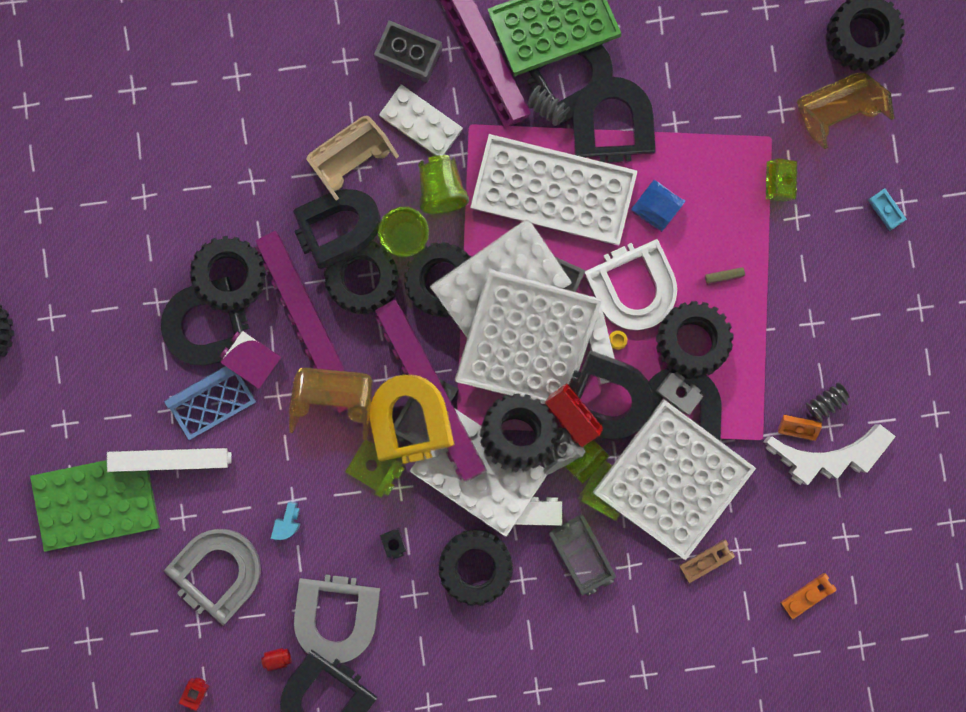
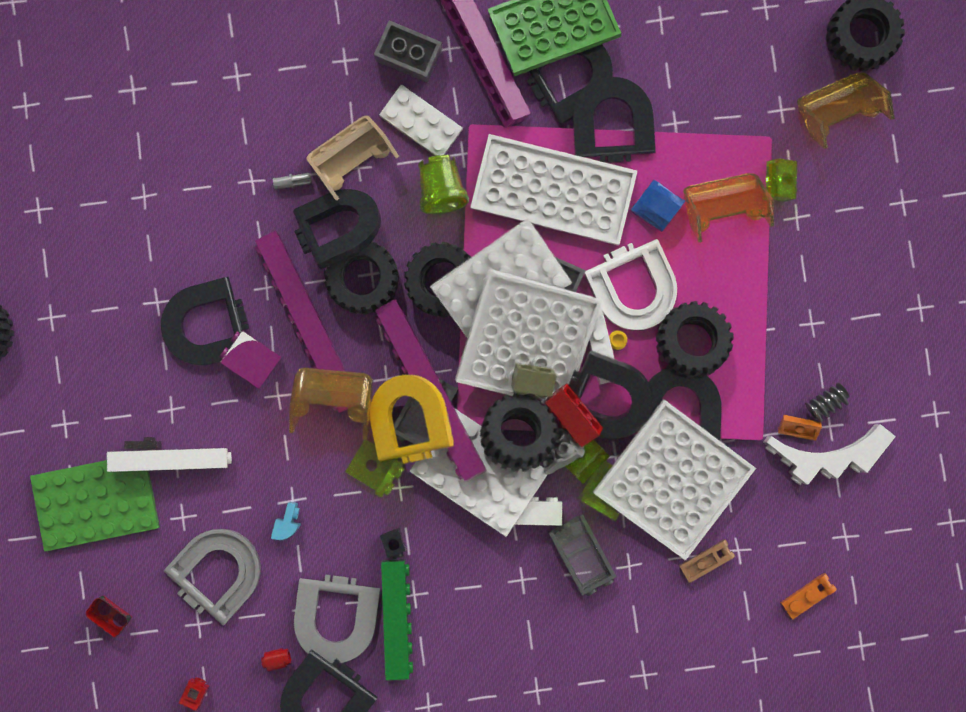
(100, 619): none -> red piece
(148, 443): none -> clear smoke plate
(198, 389): medium blue fence -> none
(222, 249): black tyre -> none
(292, 181): none -> light grey axle
(396, 619): none -> green brick
(403, 232): clear neon green piece -> none
(481, 593): black tyre -> none
(533, 380): none -> olive brick
(547, 107): dark grey piece -> none
(668, 391): light grey brick -> none
(725, 275): olive piece -> none
(727, 198): none -> windscreen
(887, 209): medium azure plate -> none

